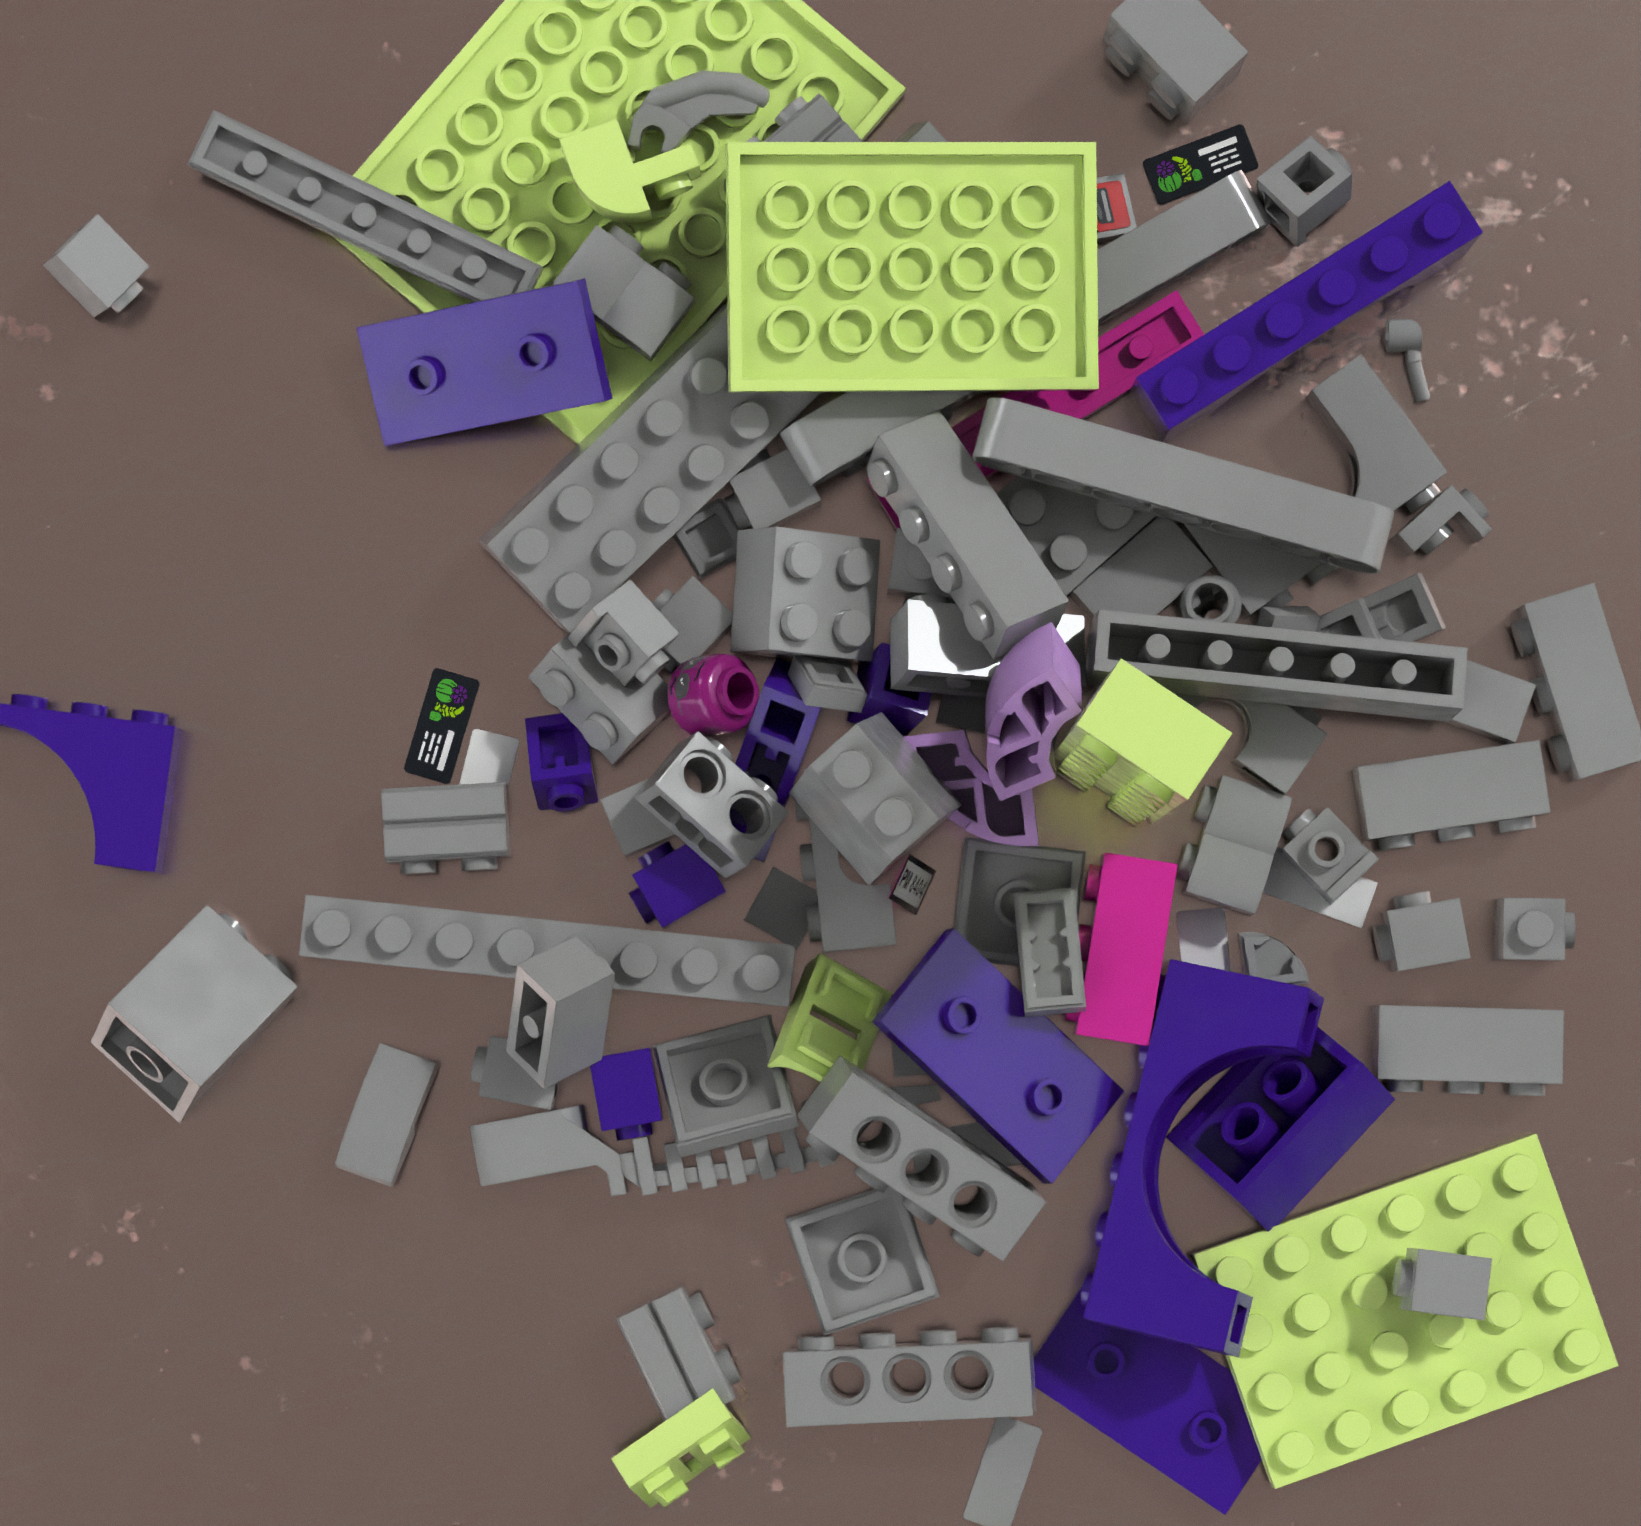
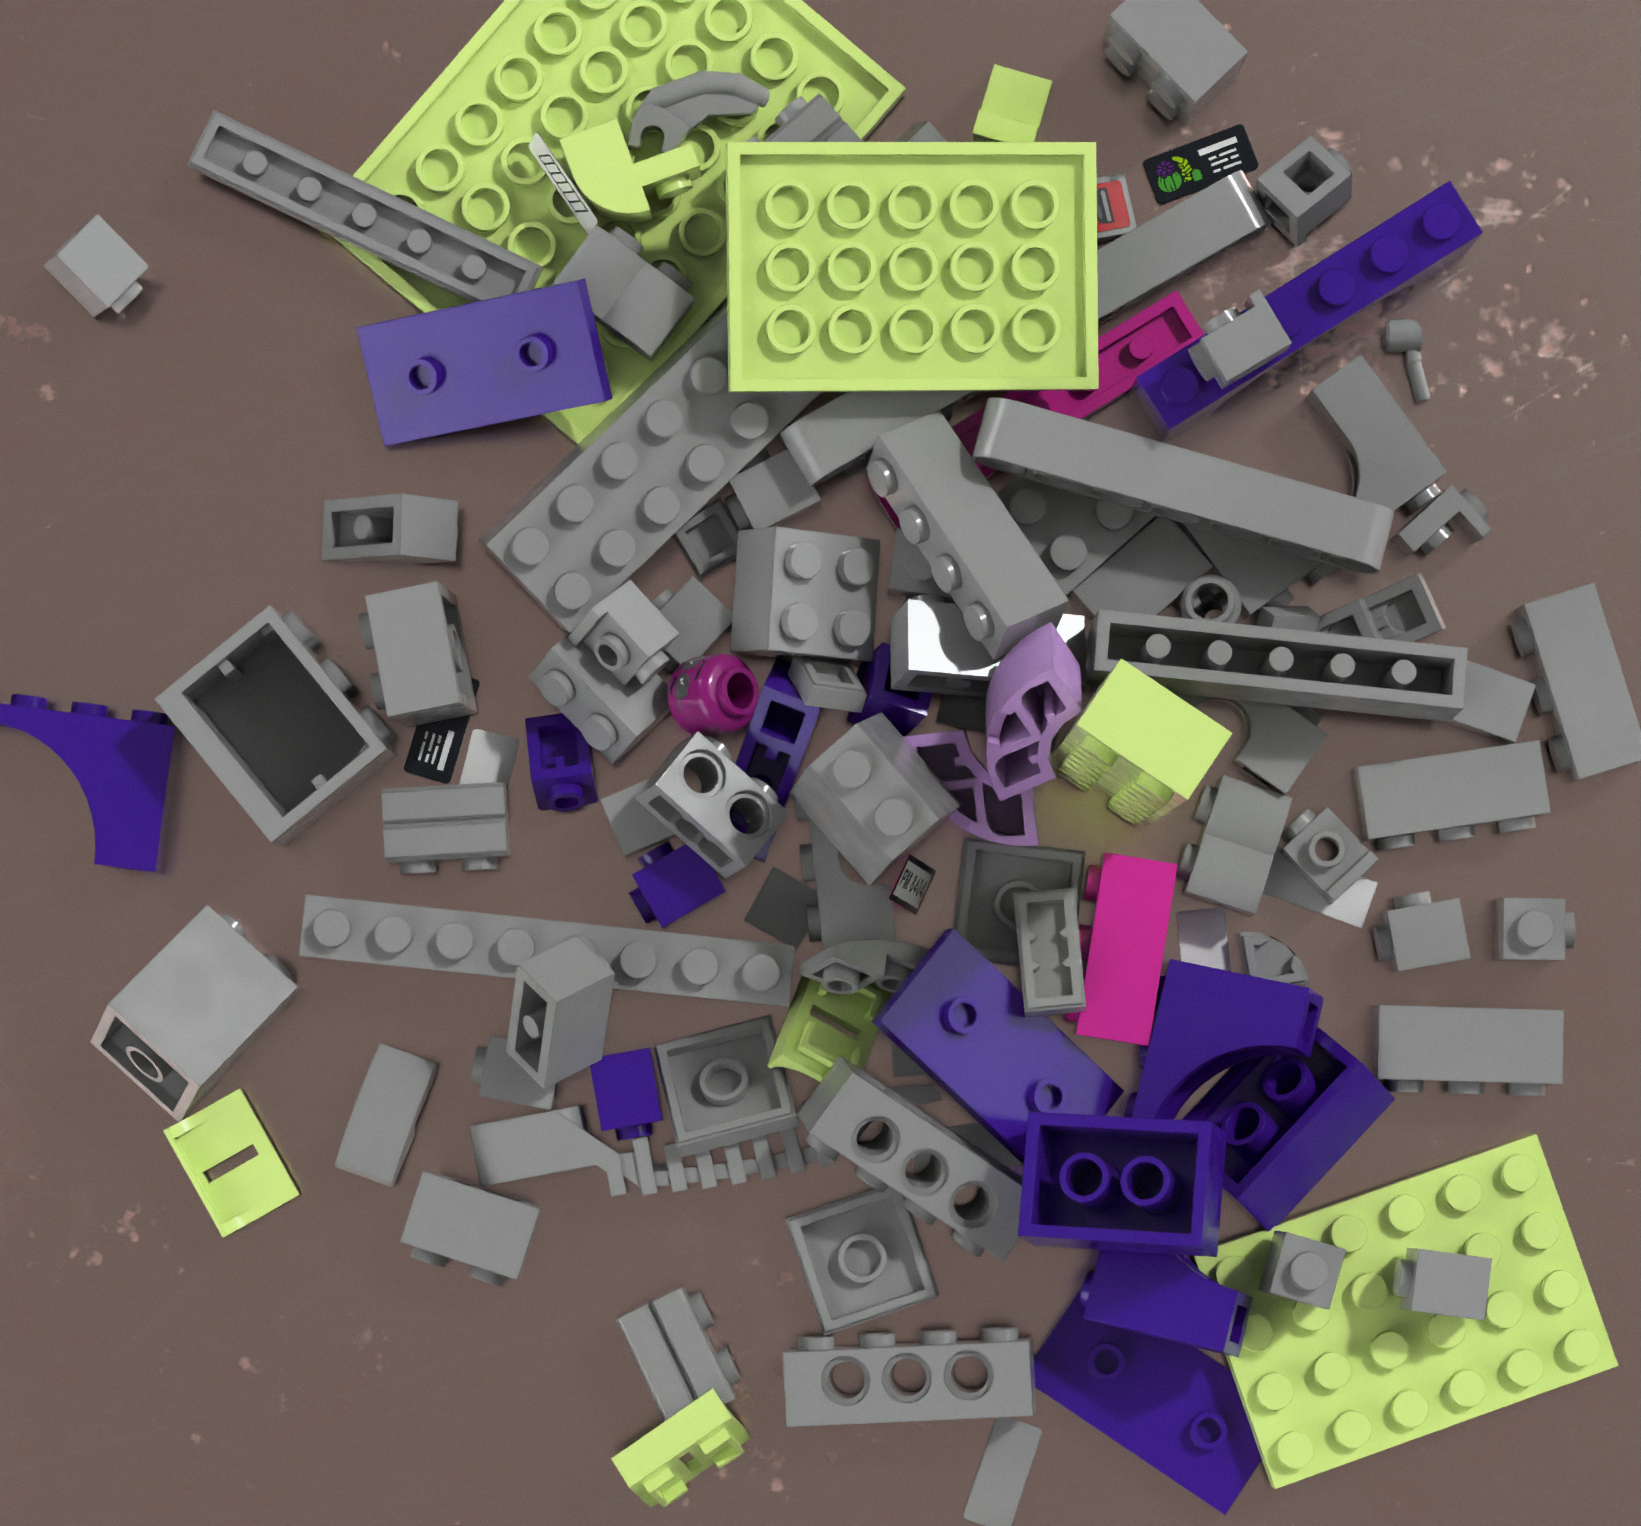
(217, 1135): none -> yellowish green piece
(278, 724): none -> light grey container
(390, 529): none -> light grey slope
(418, 654): none -> light grey brick
(470, 1227): none -> light grey brick
(563, 183): none -> white sticker
(858, 963): none -> light grey slope
(1011, 107): none -> yellowish green brick
(1122, 1184): none -> dark purple brick
(1239, 342): none -> light grey brick
(1301, 1269): none -> light grey brick

